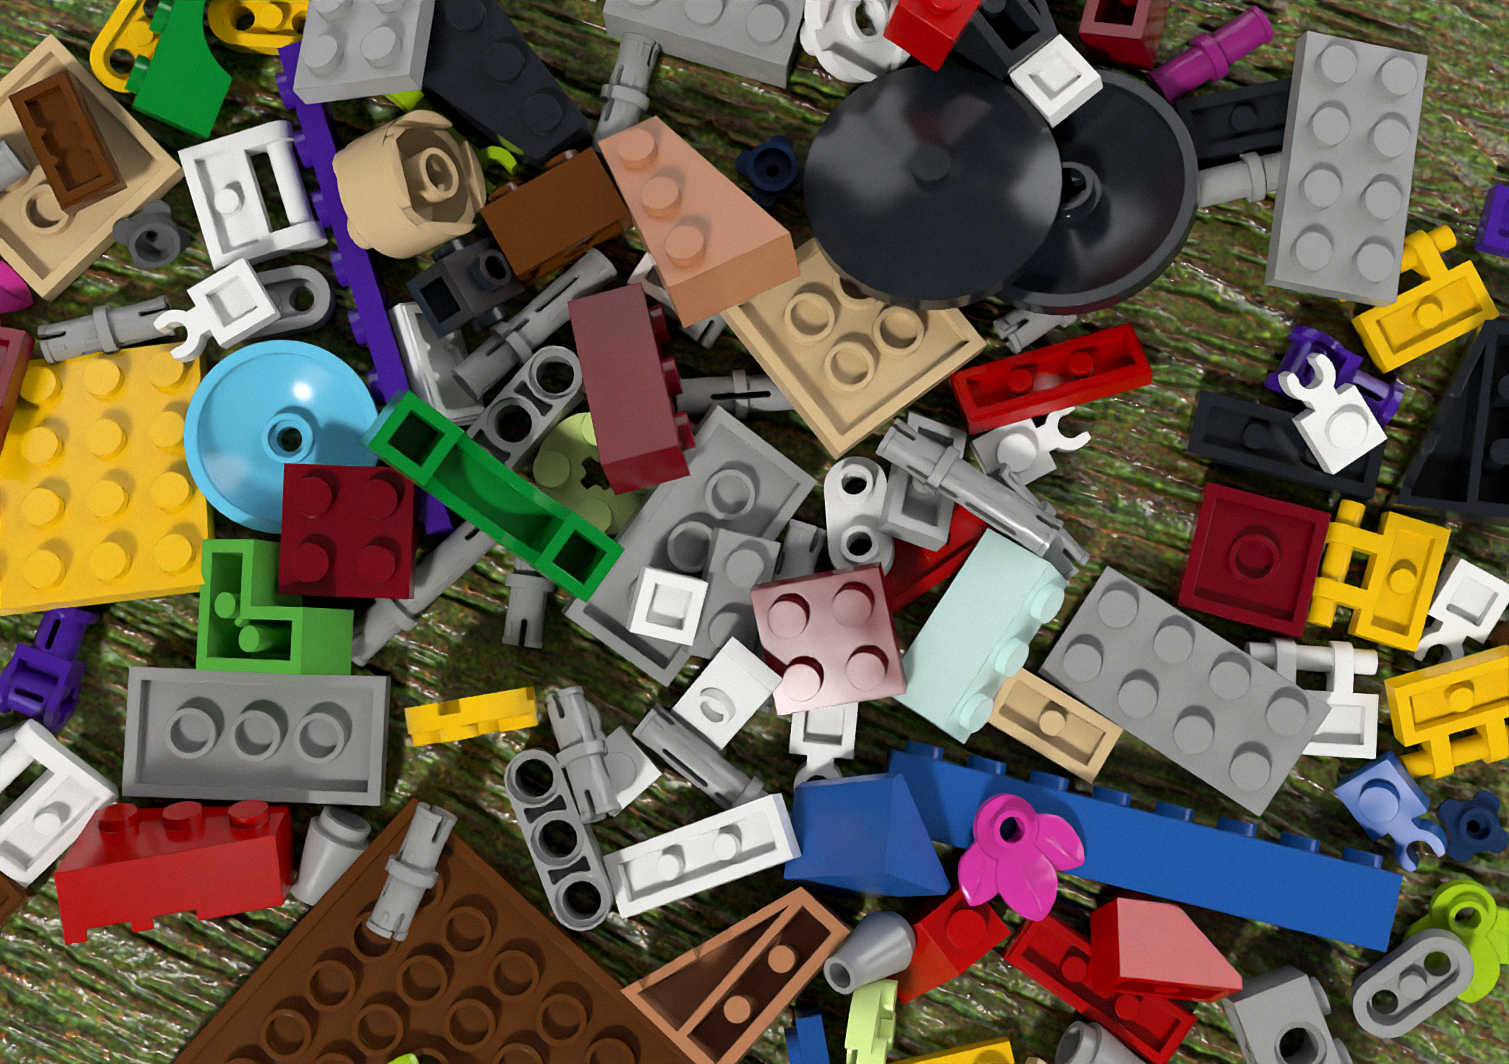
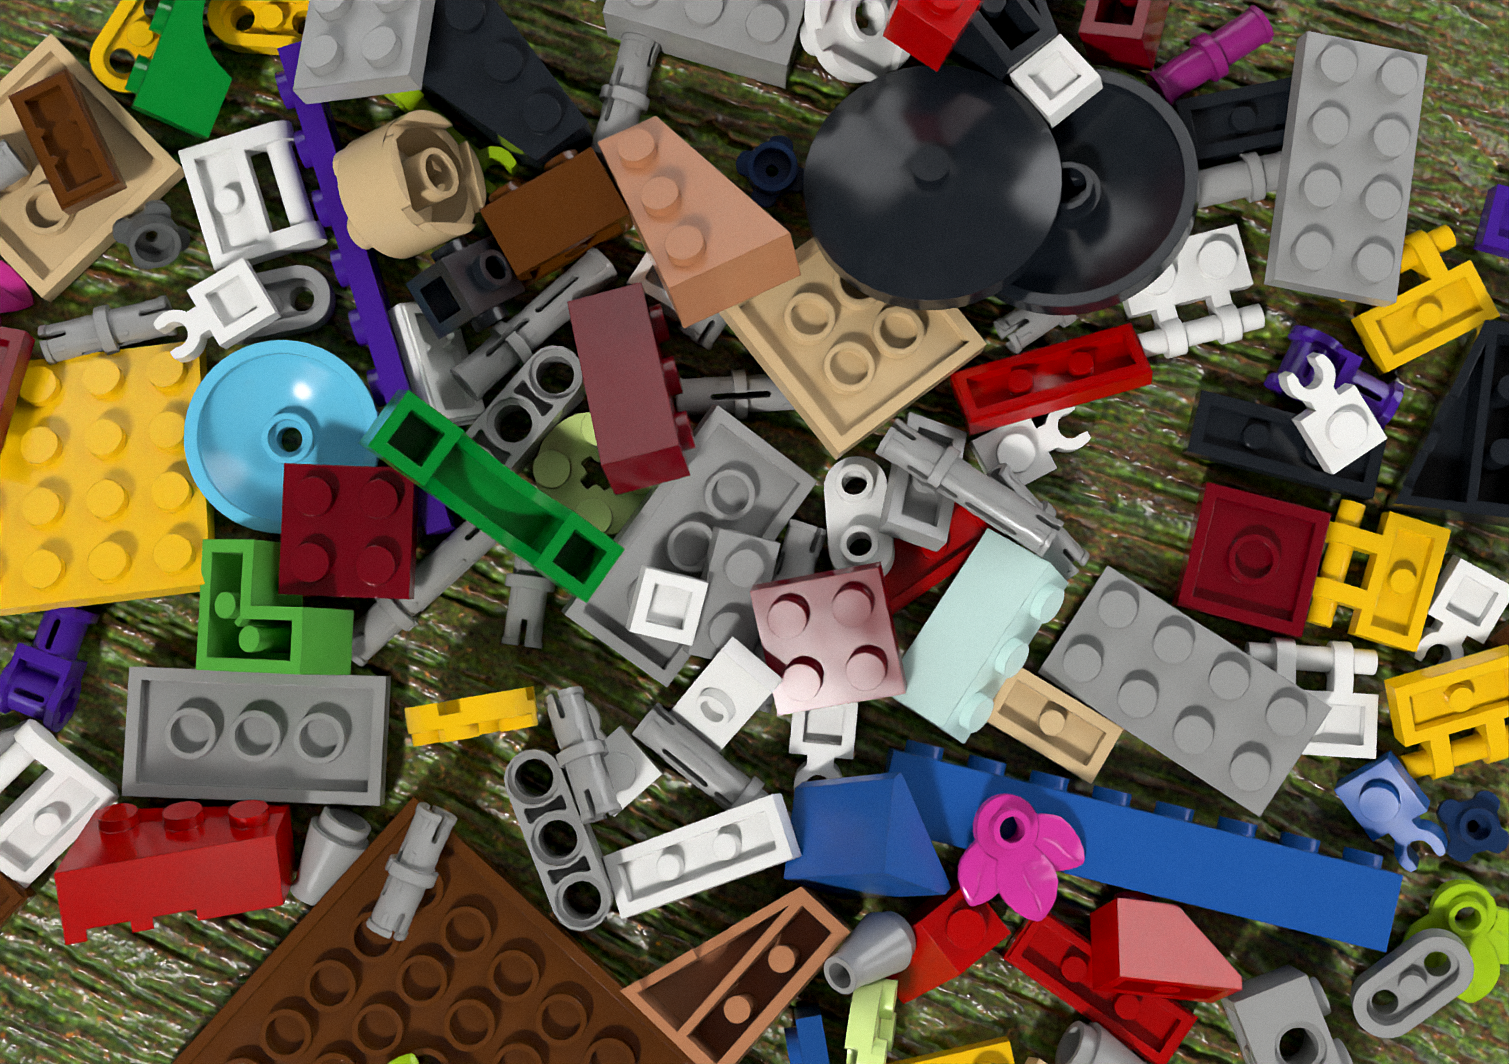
(1206, 270): none -> white plate

